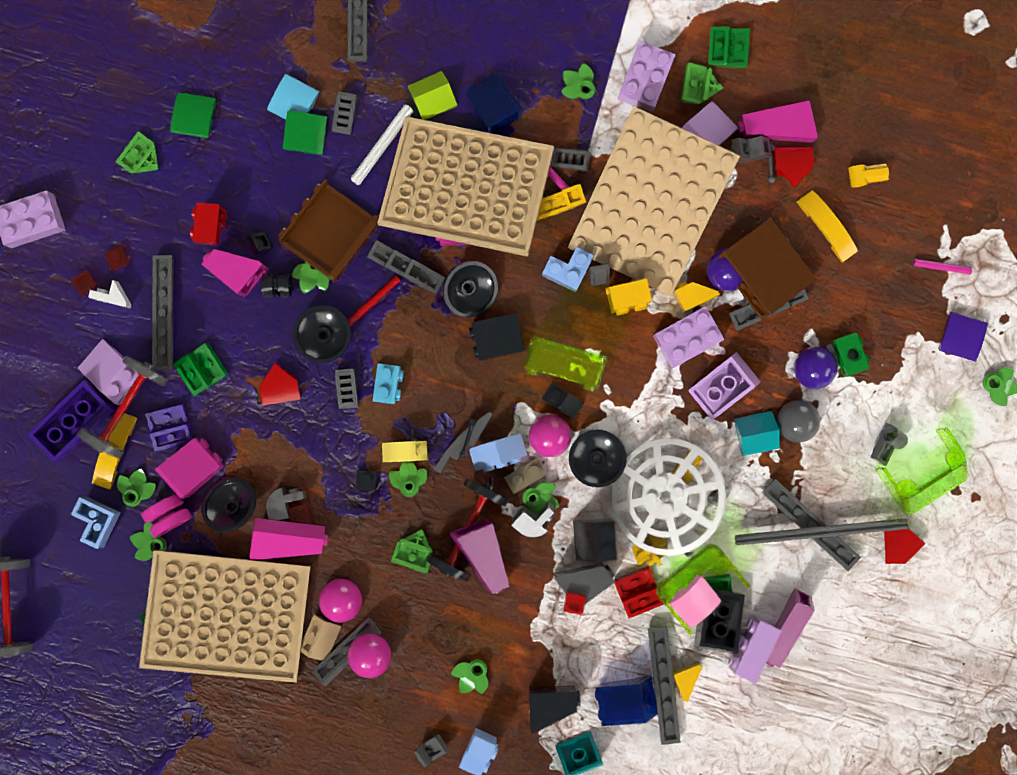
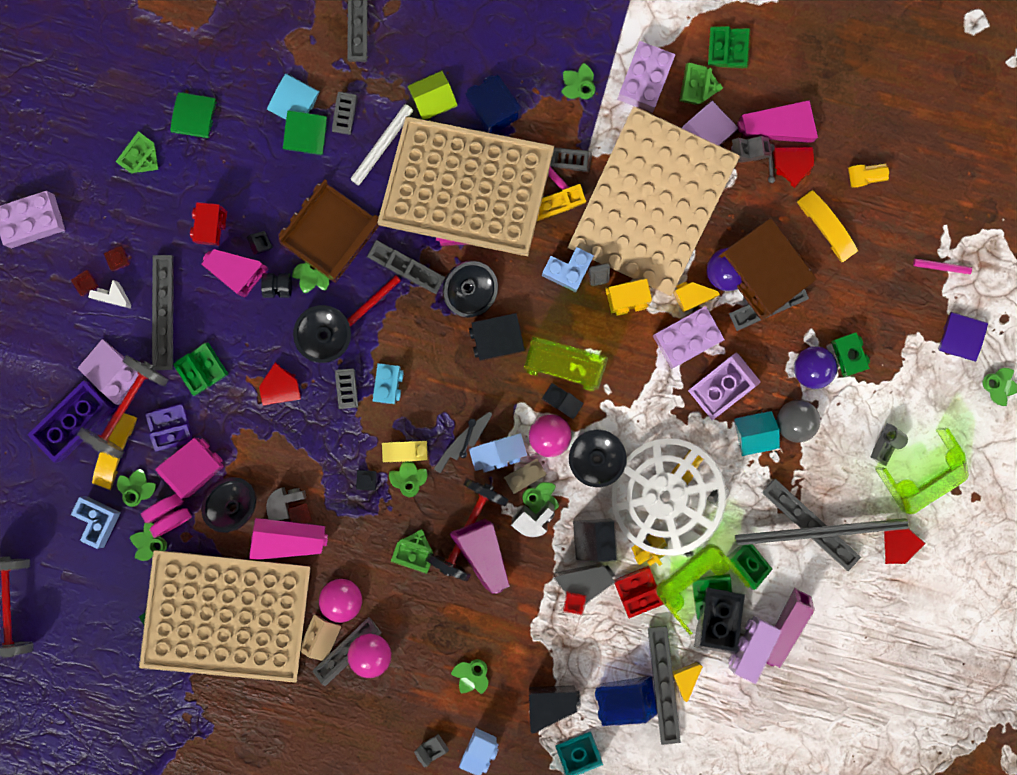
(695, 602): bright pink slope -> none
(750, 564): none -> green slope

